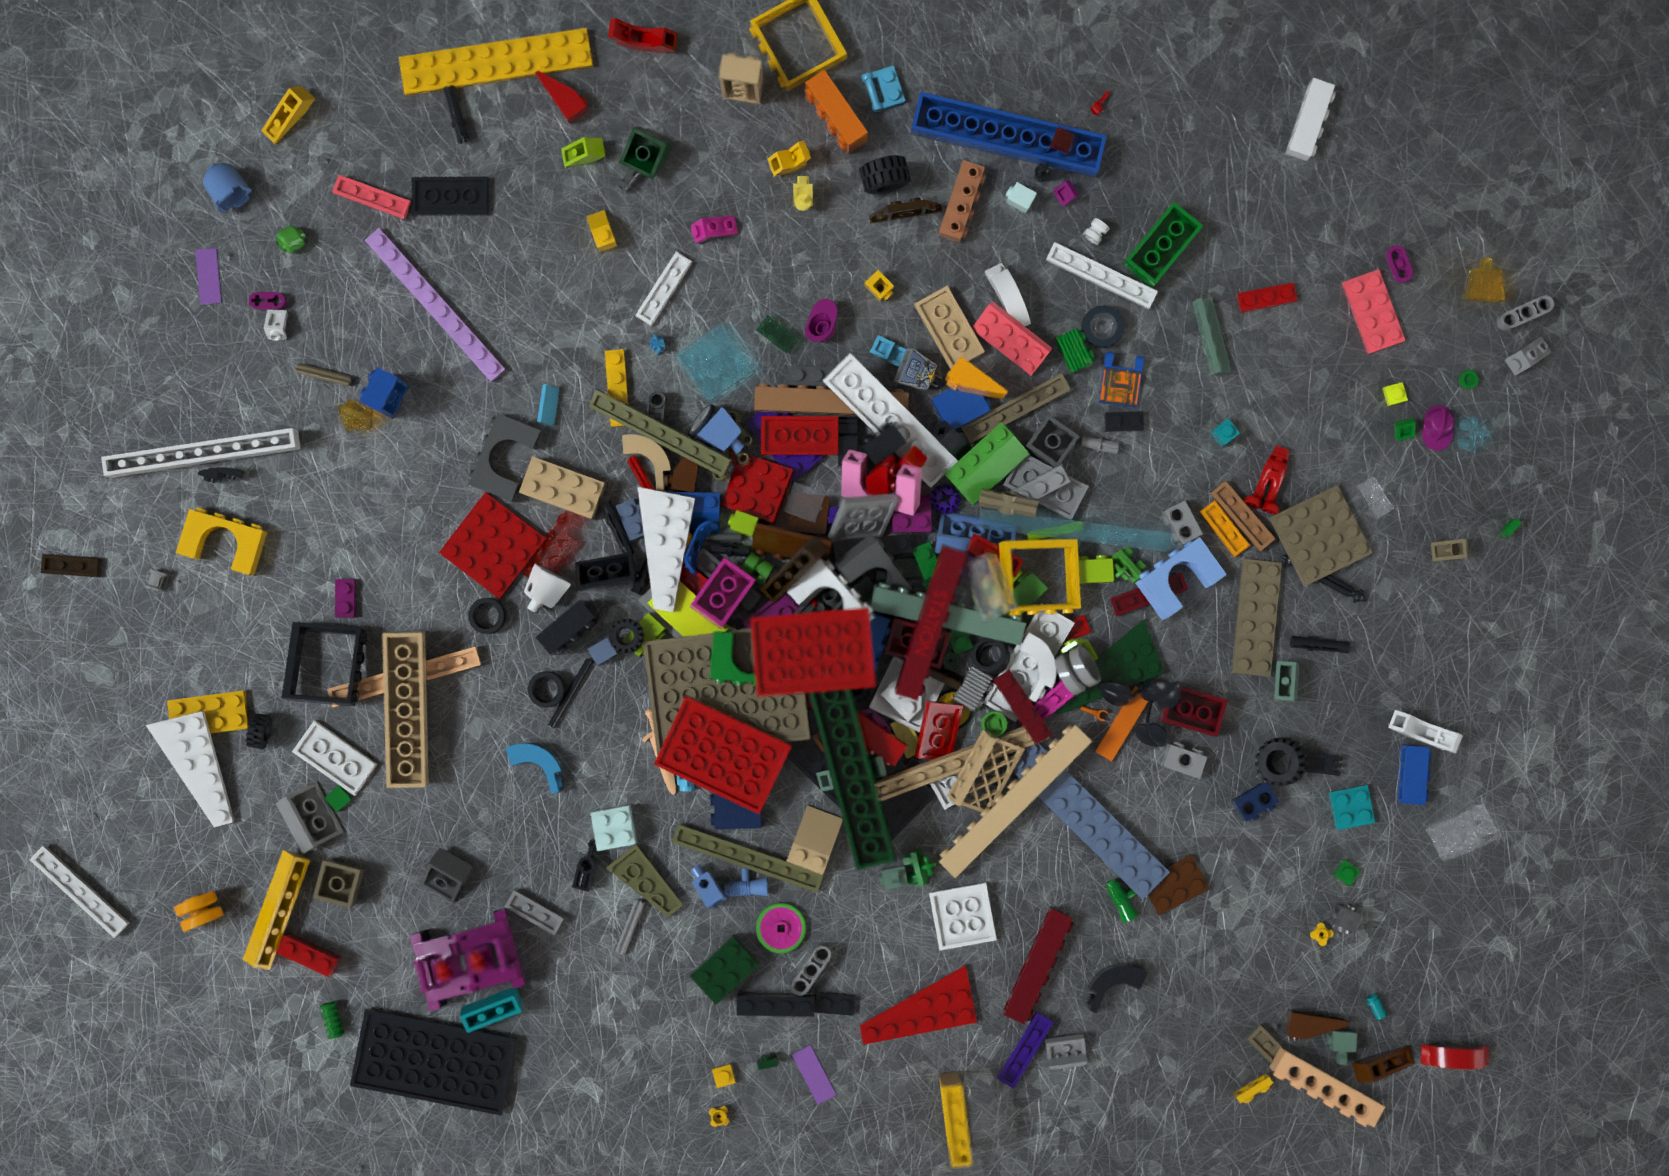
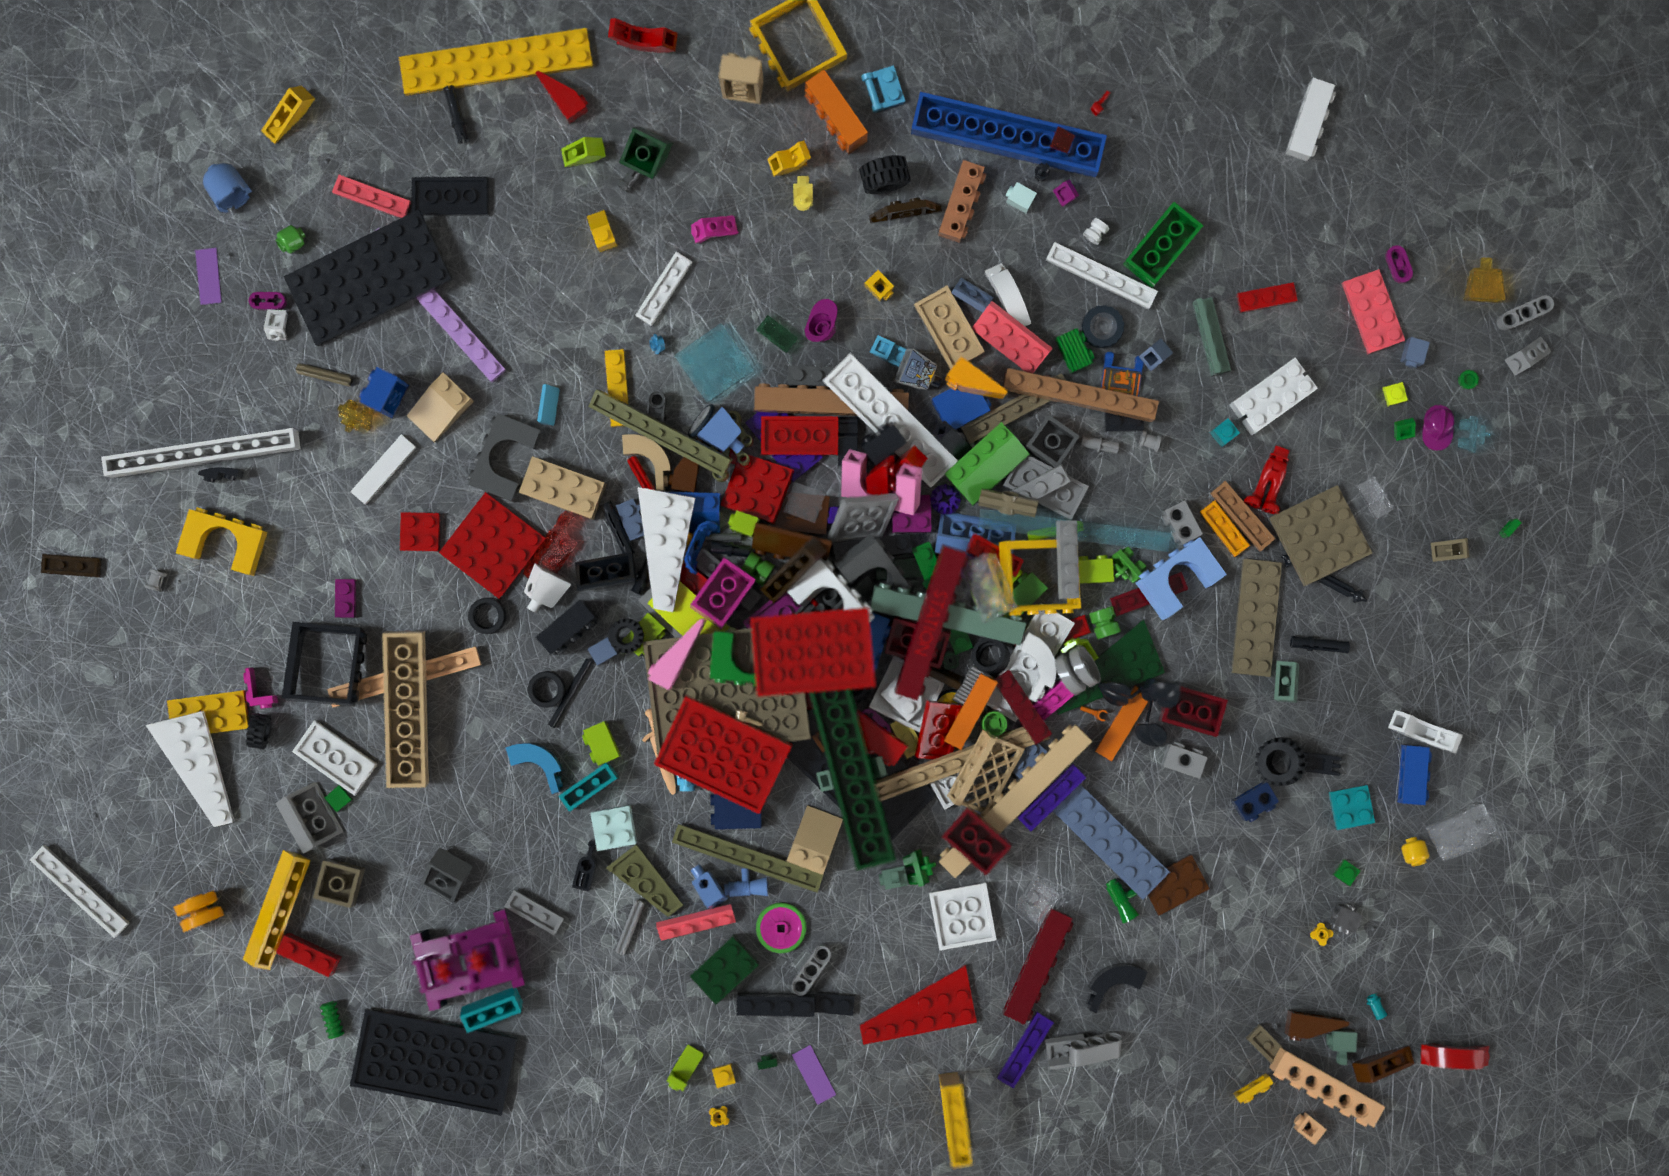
(251, 694): none -> dark pink bracket
(368, 277): none -> black plate
(383, 469): none -> white tile
(419, 531): none -> red plate
(439, 407): none -> tan slope
(588, 786): none -> teal brick
(601, 743): none -> lime brick
(672, 662): none -> bright pink slope
(684, 1068): none -> lime bracket
(695, 922): none -> coral plate
(741, 715): none -> tan hand
(970, 711): none -> orange tile
(972, 295): none -> sand blue plate
(977, 840): none -> dark red brick
(1038, 901): none -> clear slope
(1051, 797): none -> dark purple plate
(1067, 559): none -> light grey plate
(1080, 395): none -> medium nougat brick
(1095, 1049): none -> light grey beam
(1104, 622): none -> bright green wheel
(1150, 441): none -> light grey bush
(1155, 354): none -> sand blue brick
(1273, 396): none -> white piece
(1314, 1131): none -> light nougat brick
(1414, 352): none -> sand blue brick
(1415, 852): none -> yellow head

